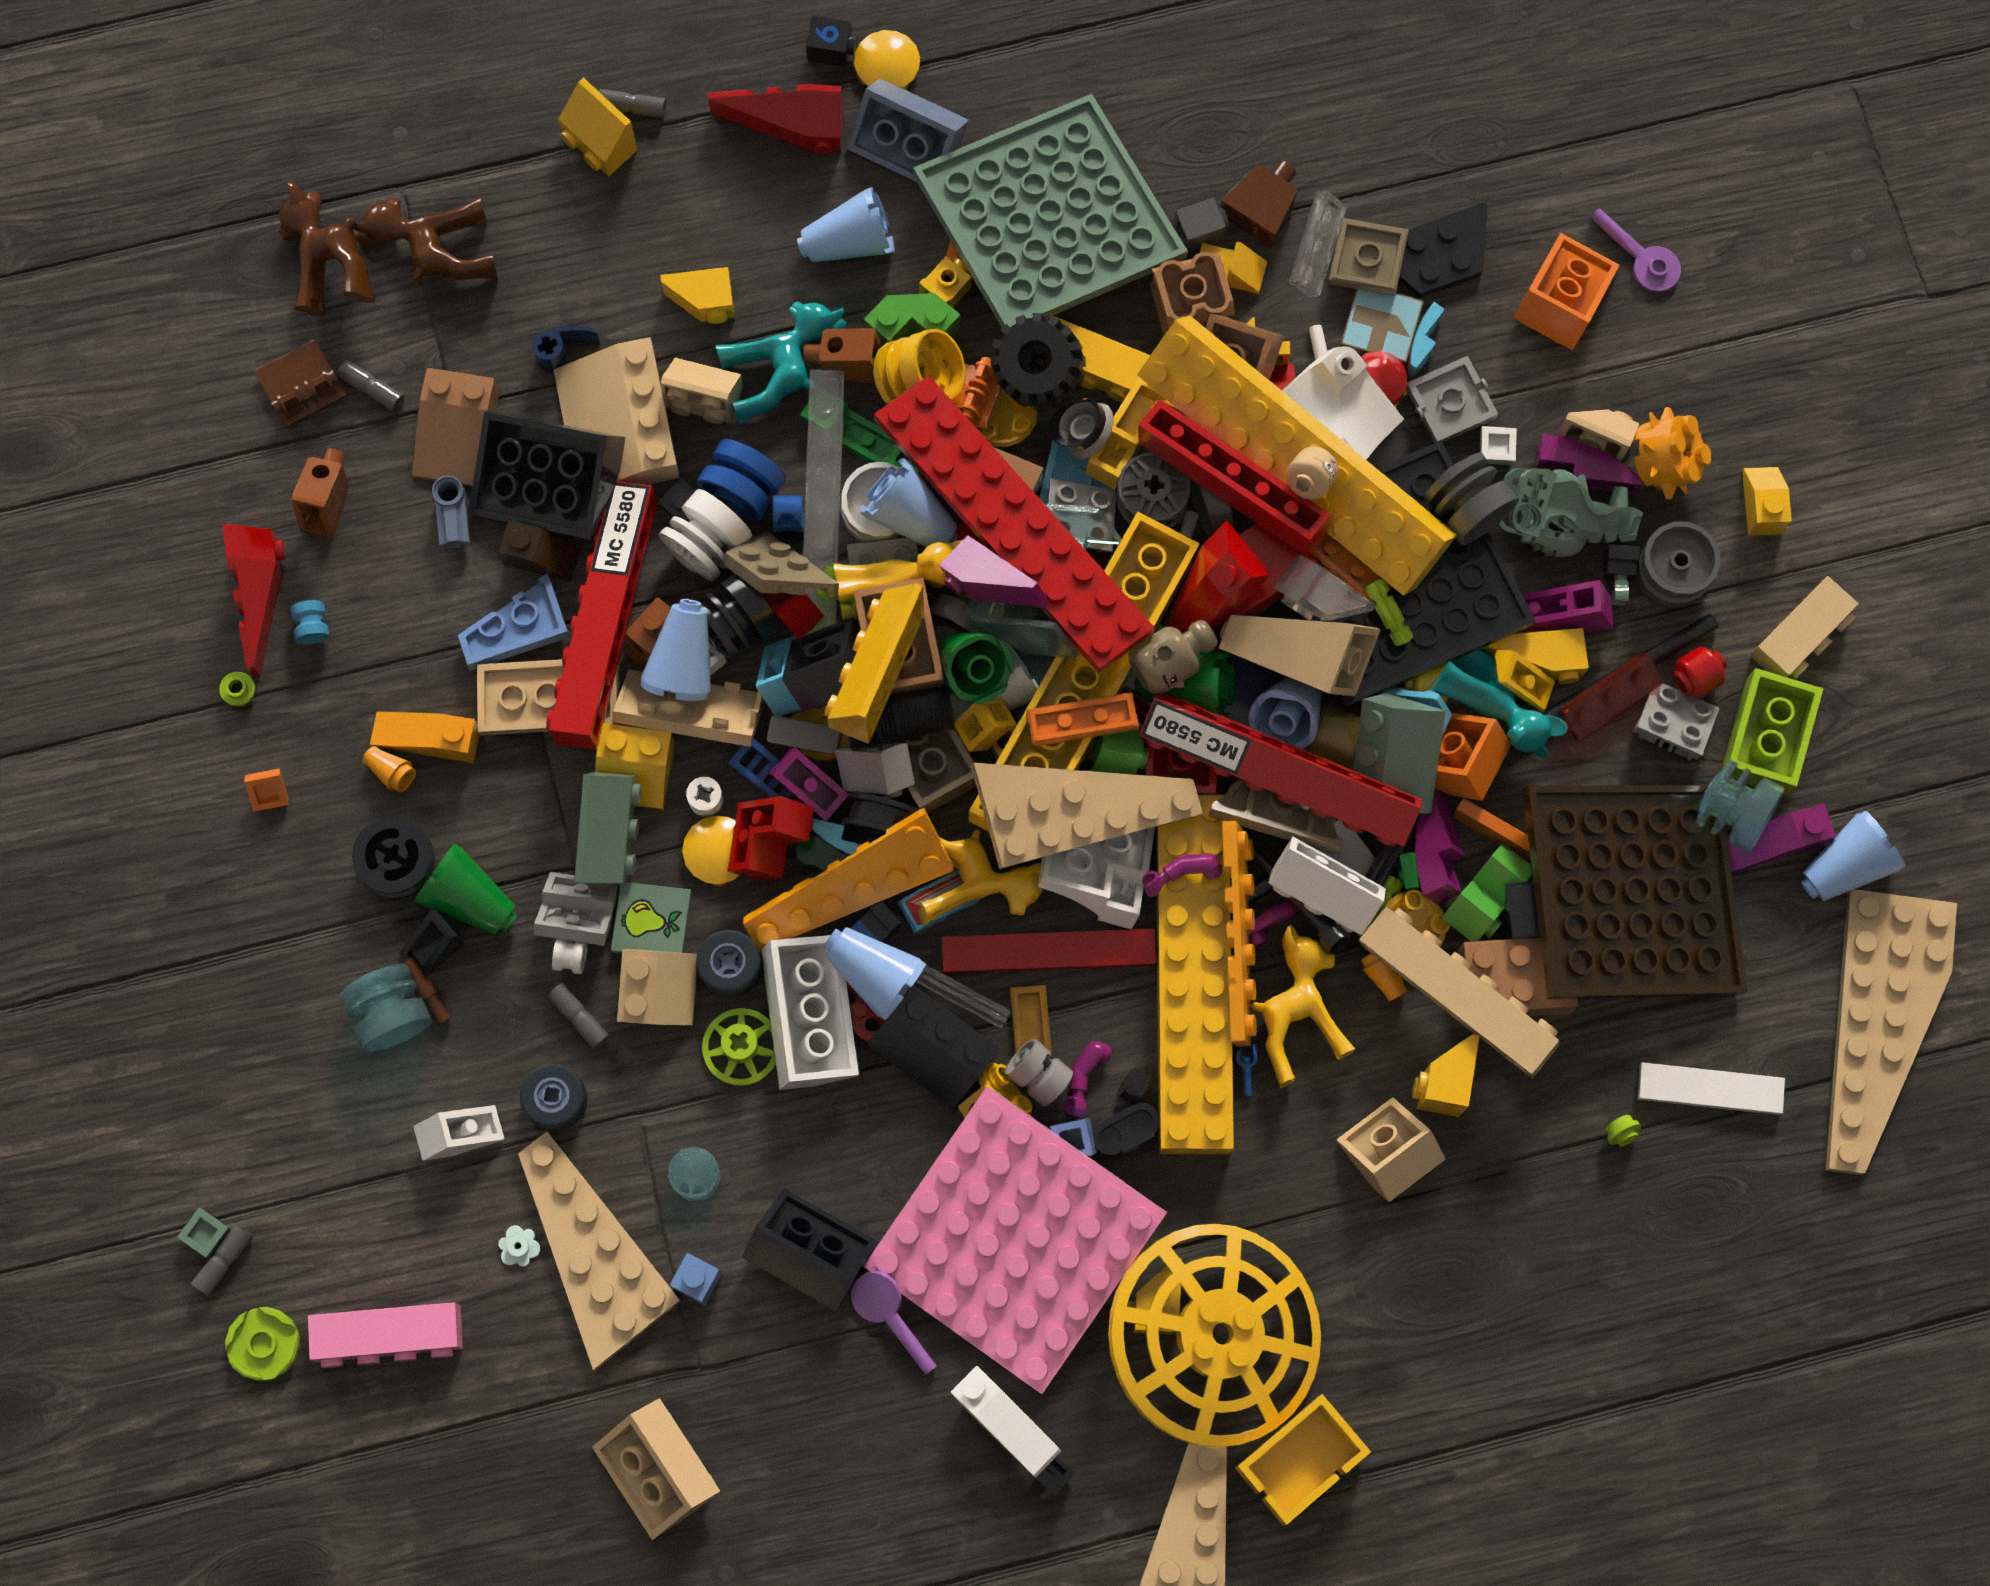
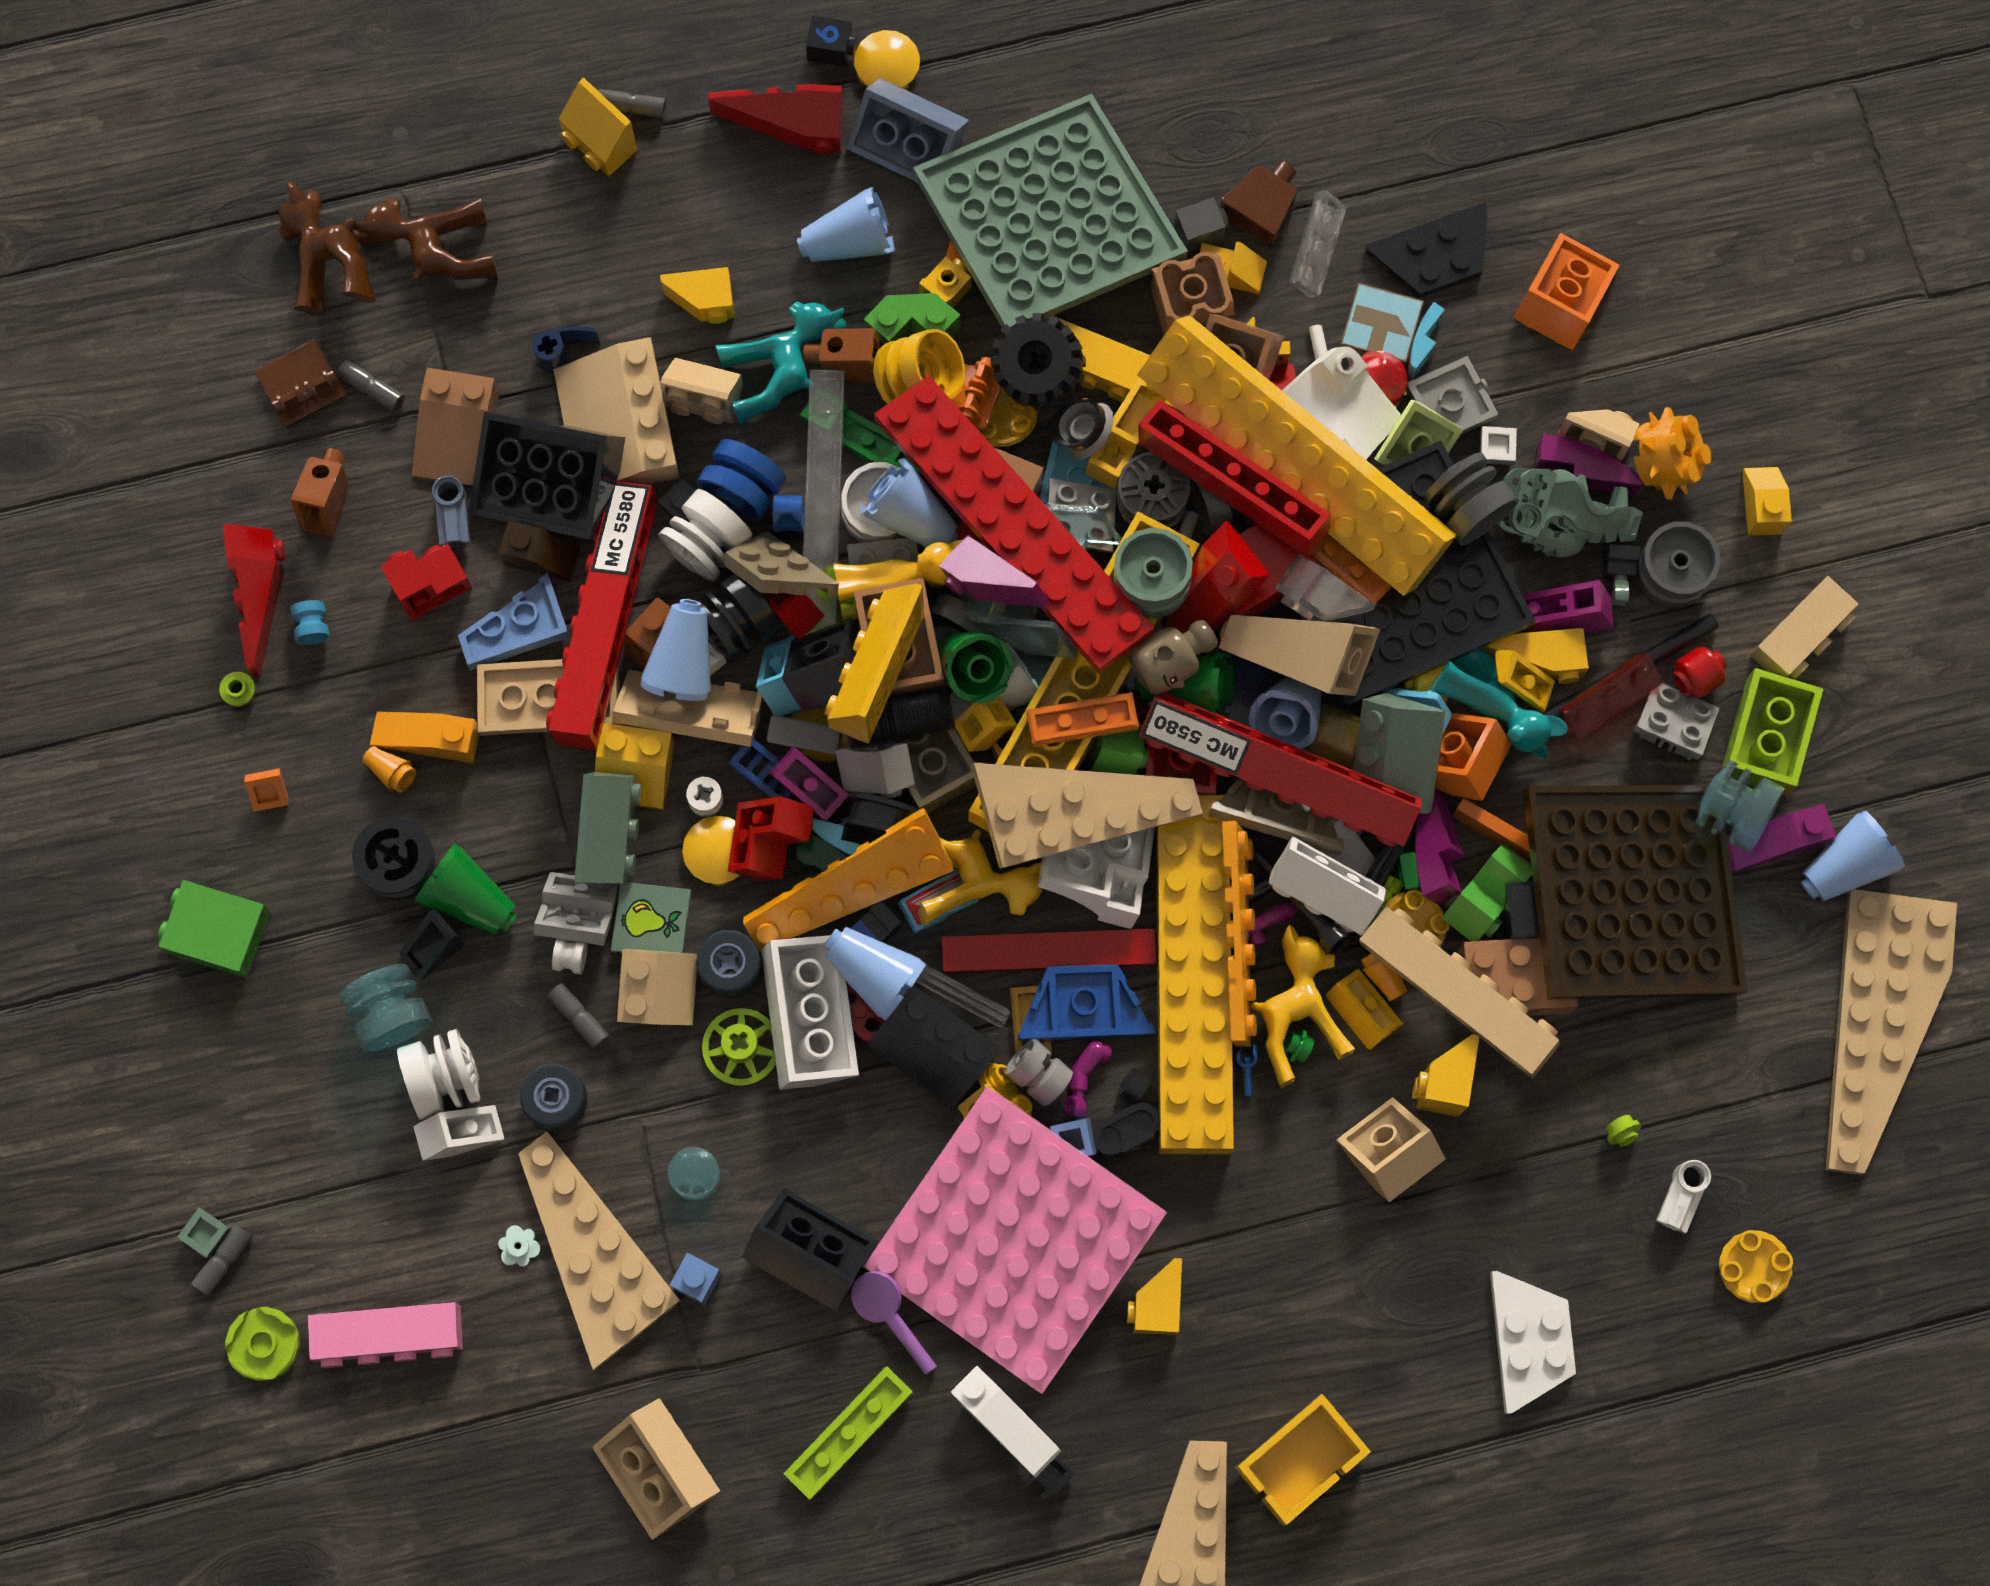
(213, 928): none -> bright green brick
(425, 581): none -> red brick
(428, 992): reddish brown bar -> none
(438, 1074): none -> white wheel
(848, 1433): none -> lime plate
(1084, 1005): none -> blue wing
(1154, 571): none -> sand green wheel
(1185, 864): magenta arm -> none
(1196, 1339): yellow dish -> none
(1298, 1046): none -> green plate
(1312, 472): tan head -> none
(1363, 1009): none -> yellow slope
(1368, 256): dark tan tile -> none
(1389, 612): lime axle -> none
(1416, 430): none -> yellowish green slope
(1531, 1340): none -> white wing
(1654, 268): medium lavender piece -> none
(1682, 1199): none -> white piece
(1711, 1088): white tile -> none
(1755, 1266): none -> yellow dish

